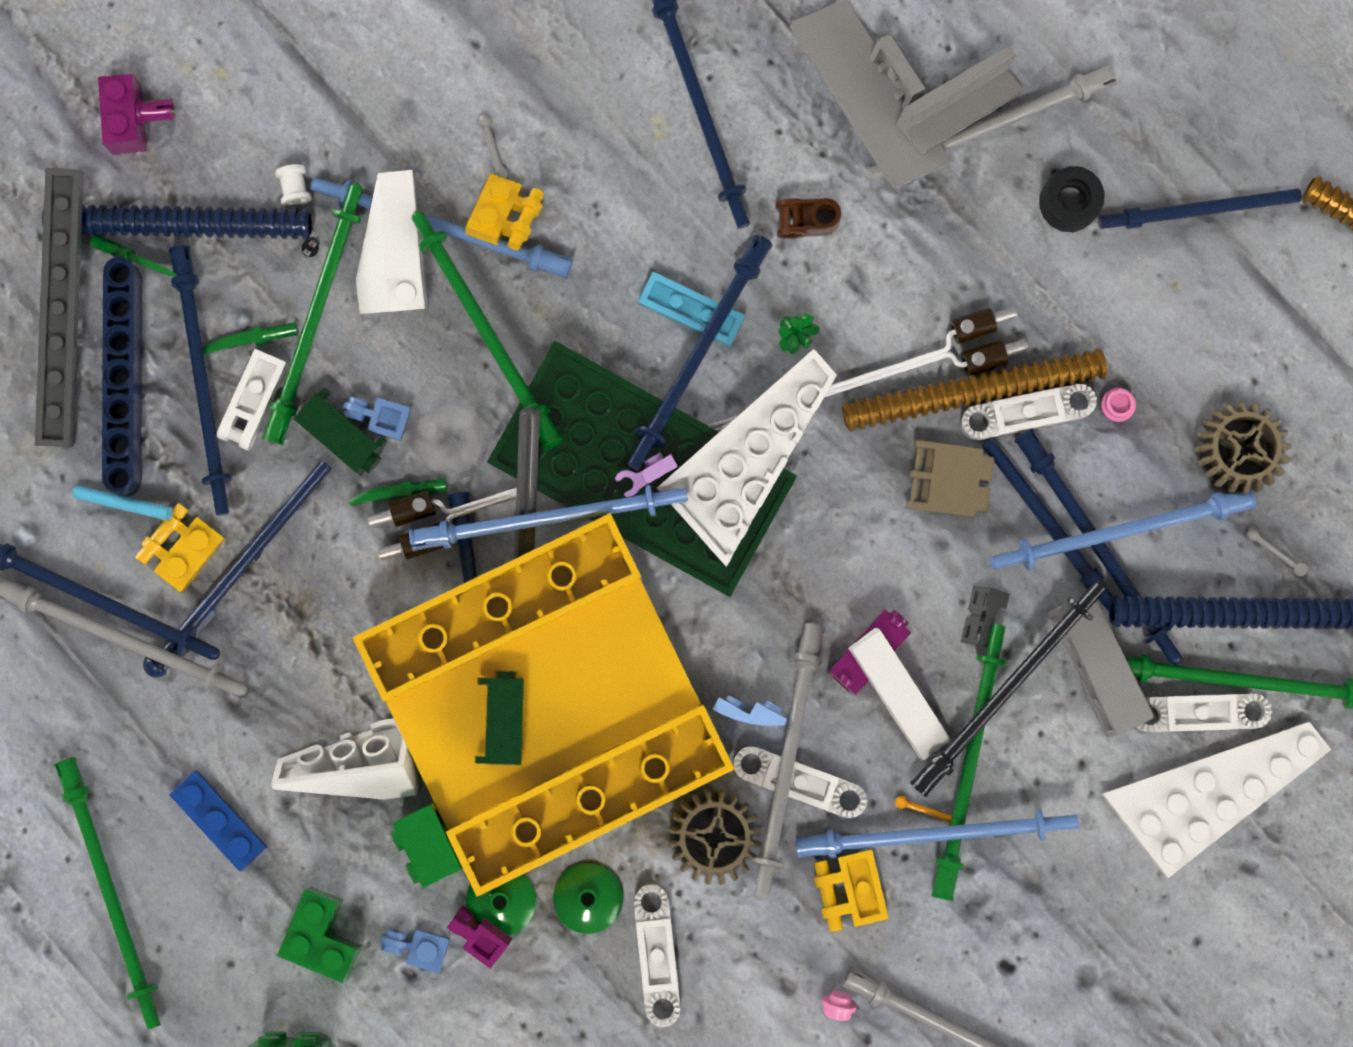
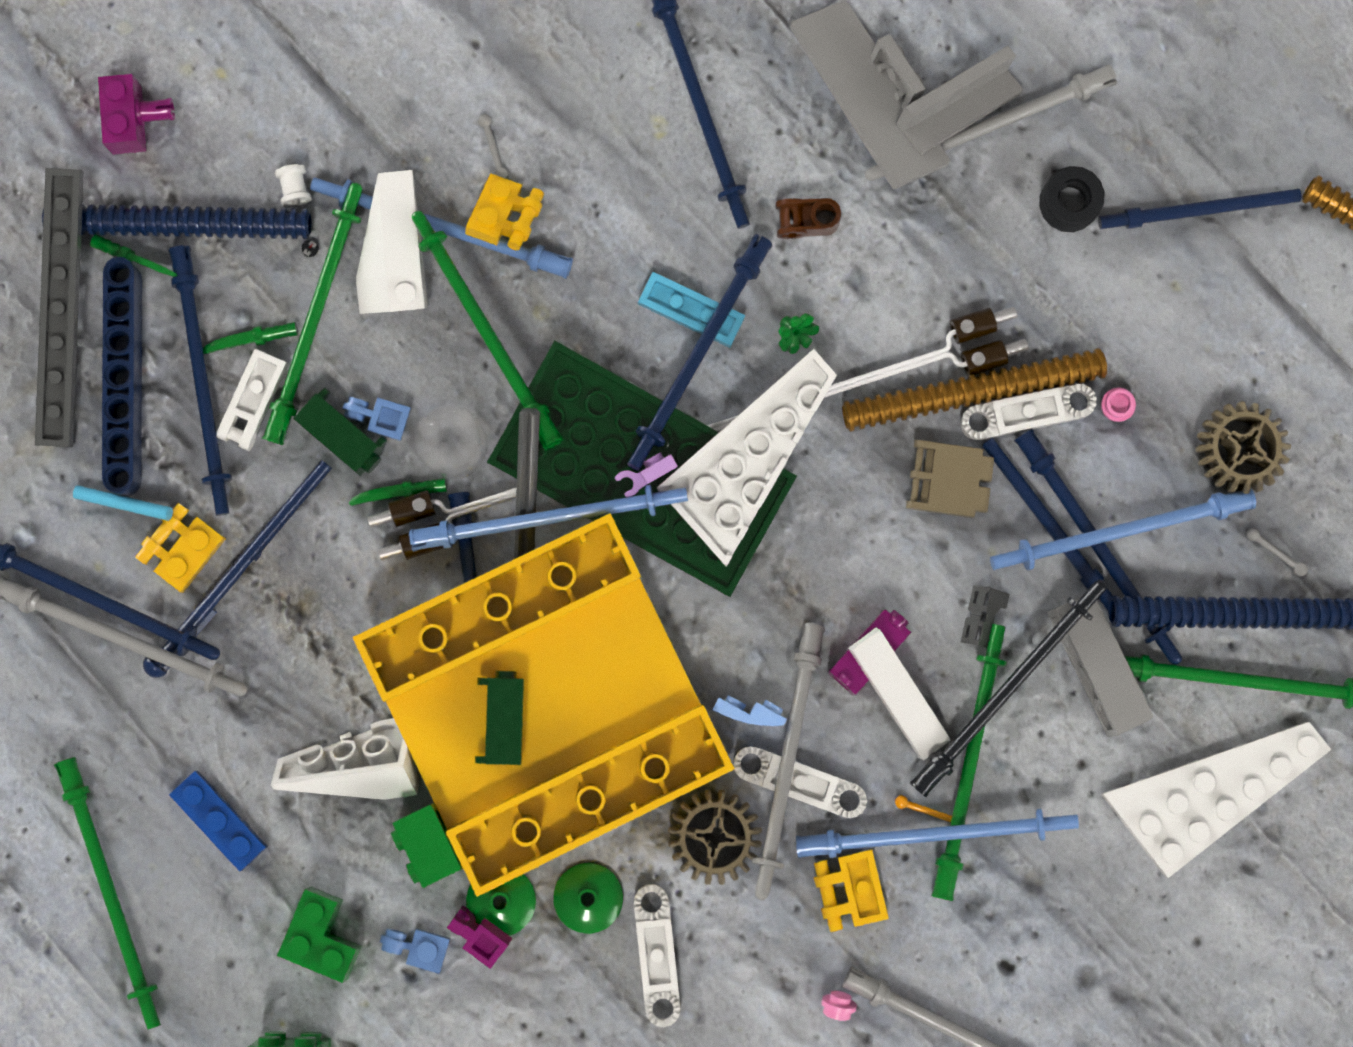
(1205, 713): white plate -> none

